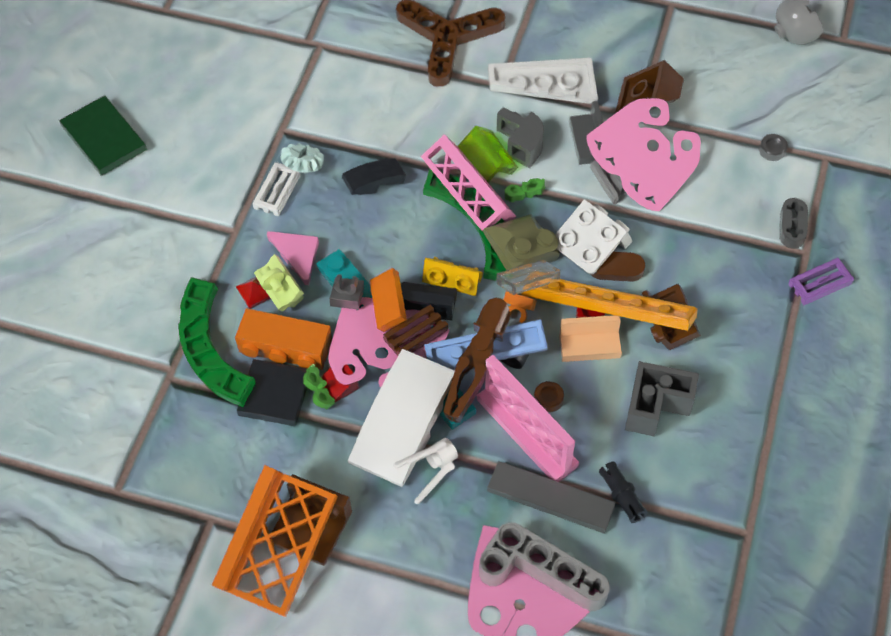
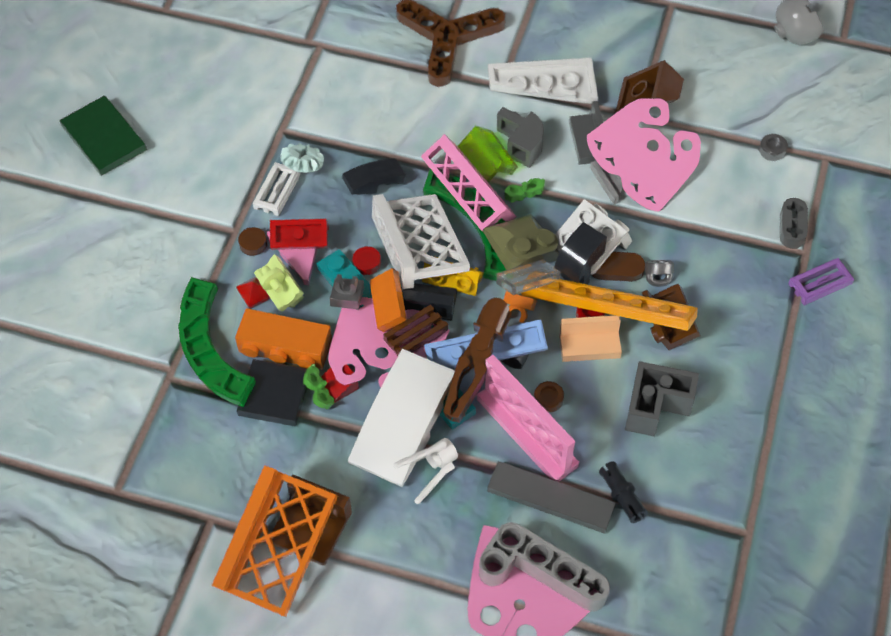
(252, 241): none -> reddish brown tile
(299, 234): none -> red panel
(367, 260): none -> red tile
(398, 241): none -> white fence
(580, 254): none -> black brick
(659, 267): none -> flat silver tile

